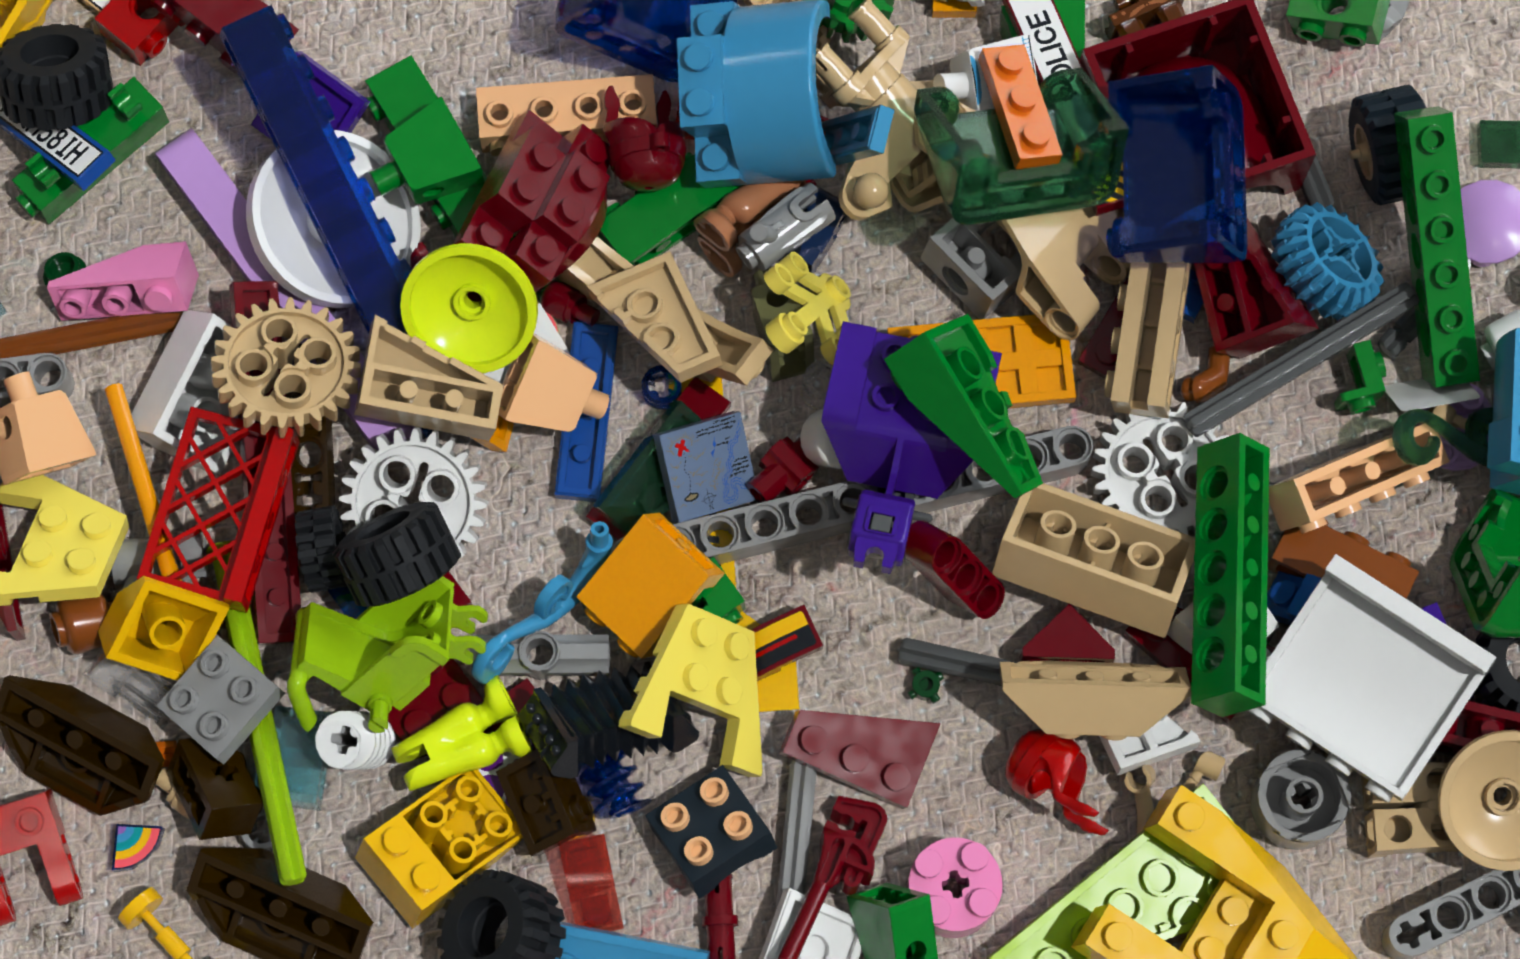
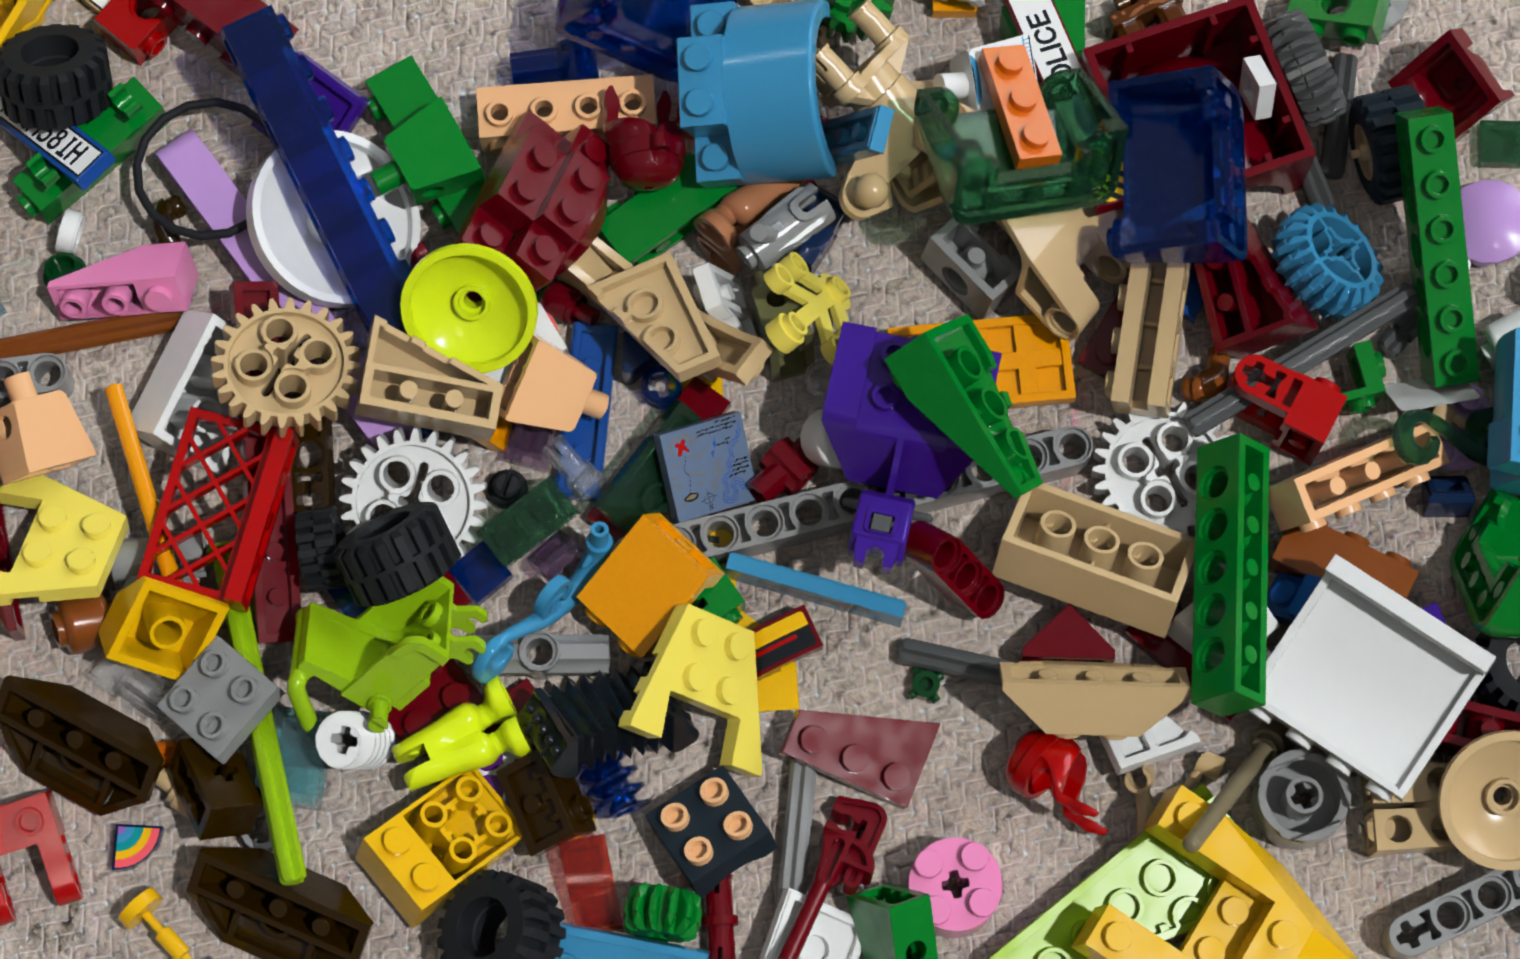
(70, 232): none -> white tile
(141, 150): none -> black piece
(171, 209): none -> dark brown arm
(480, 573): none -> clear blue tile
(507, 488): none -> black piece
(526, 444): none -> clear purple tile
(529, 521): none -> clear green brick
(555, 555): none -> clear purple tile
(560, 63): none -> clear blue piece
(580, 477): none -> clear pin
(635, 360): none -> dark blue slope
(662, 913): none -> green gear
(723, 297): none -> white wing
(815, 589): none -> dark azure tile
(1257, 87): none -> white tile
(1266, 745): none -> dark tan piece
(1296, 413): none -> red brick
(1306, 68): none -> dark grey gear
(1337, 132): none -> dark grey axle
(1447, 496): none -> dark blue slope
(1455, 80): none -> dark red brick

